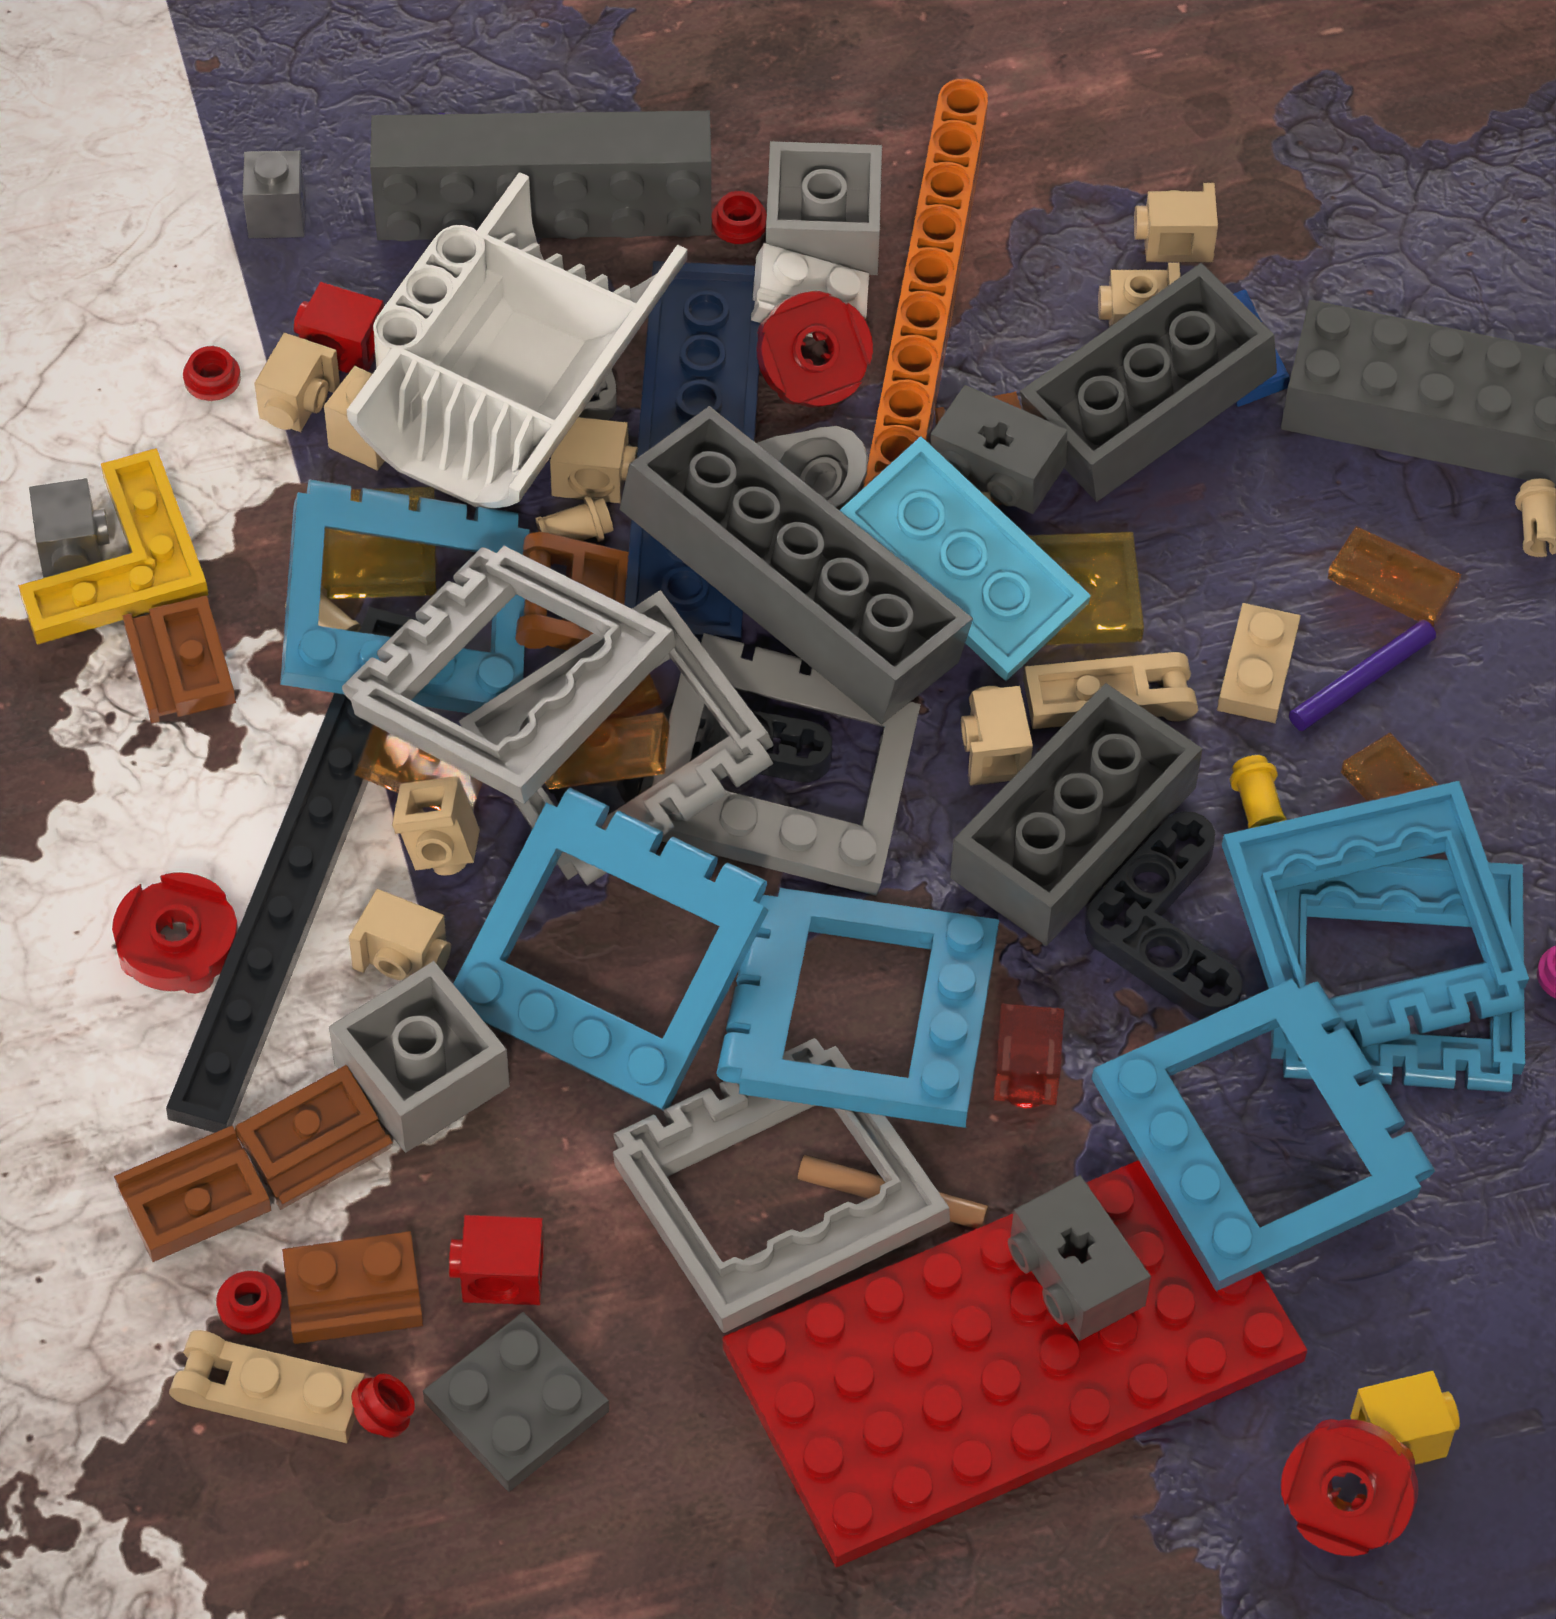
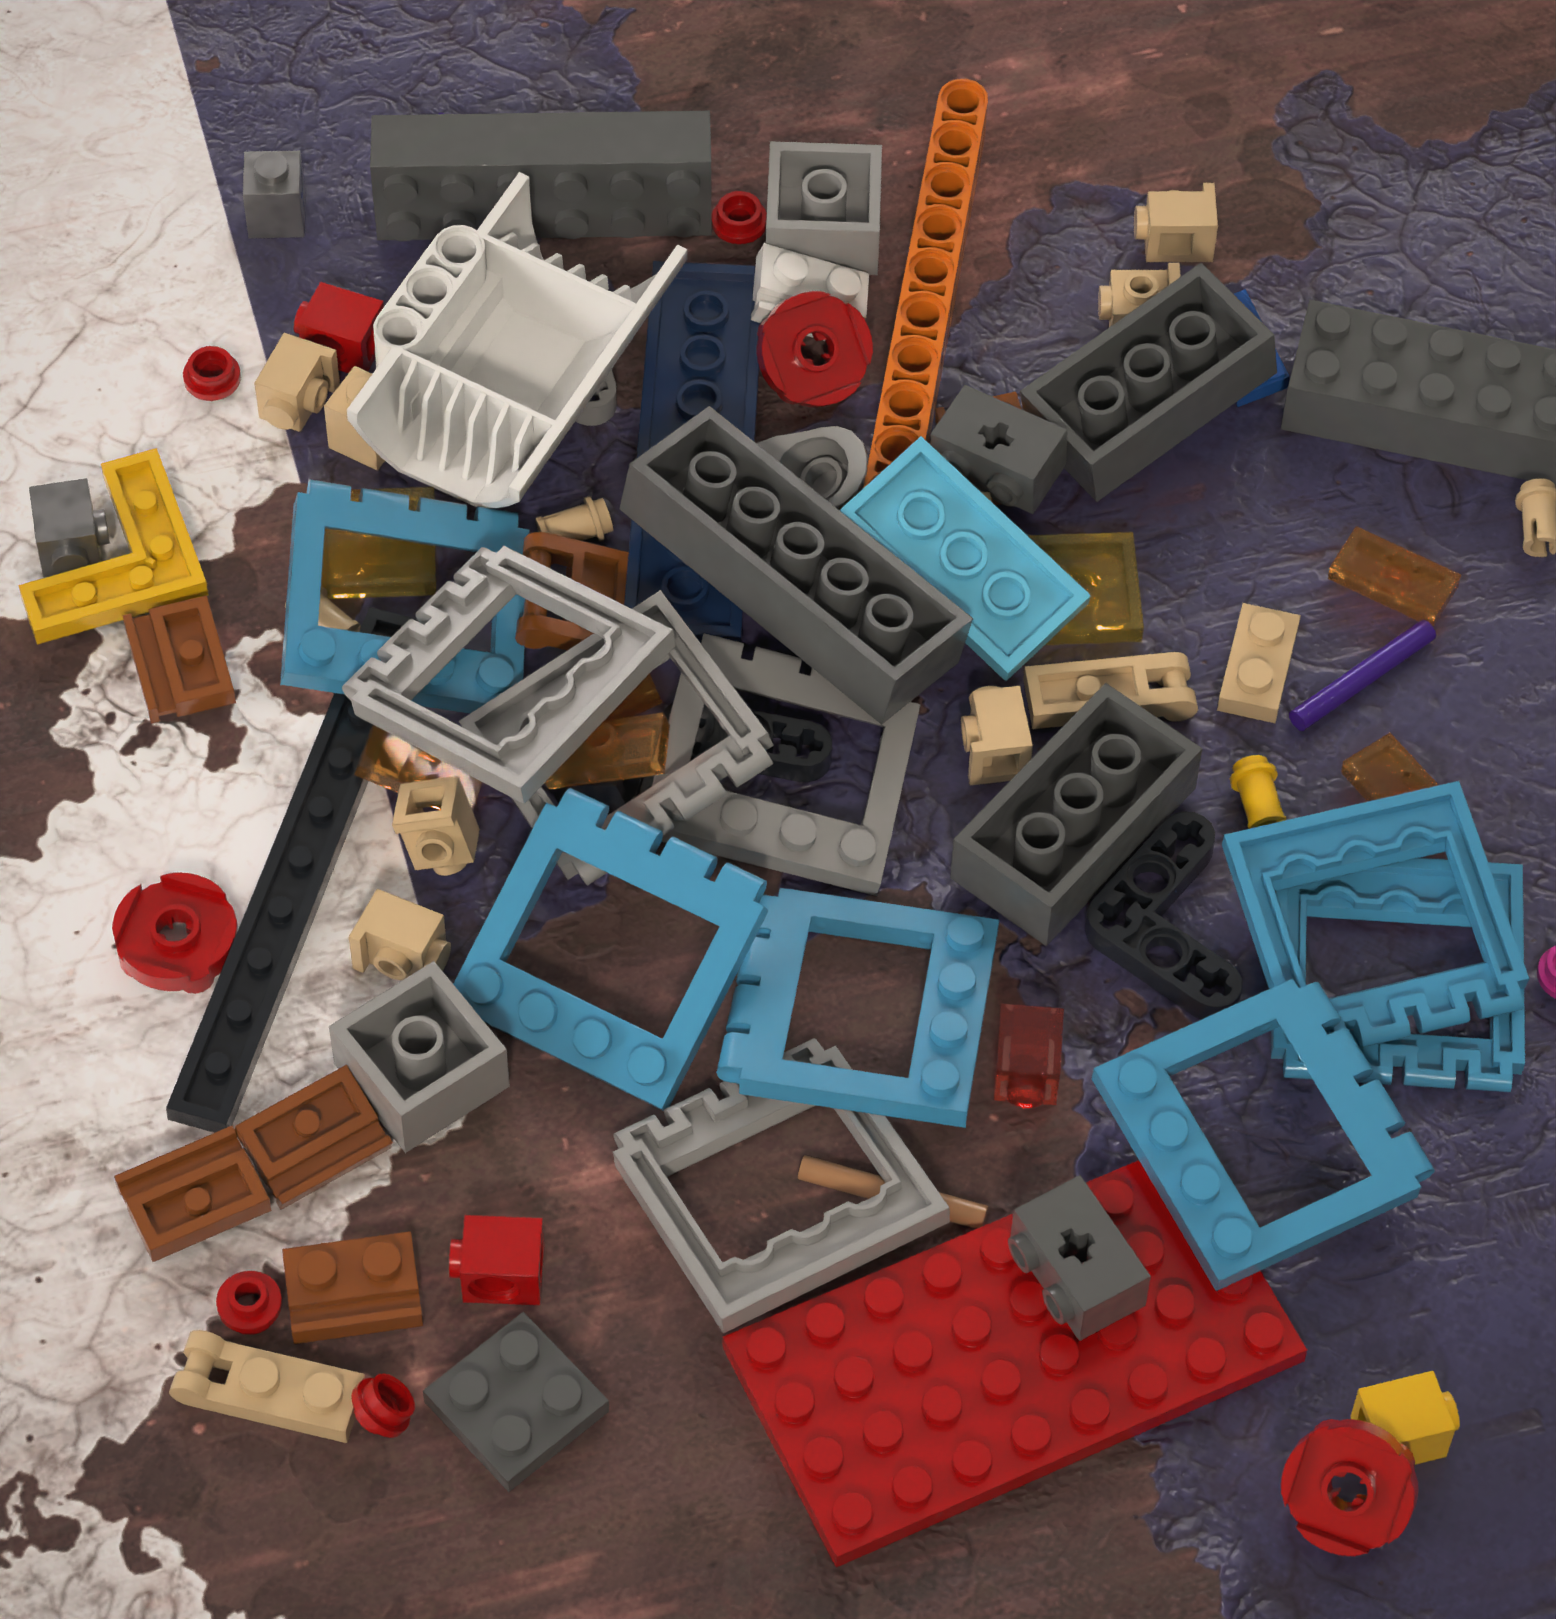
(592, 461): tan brick -> none

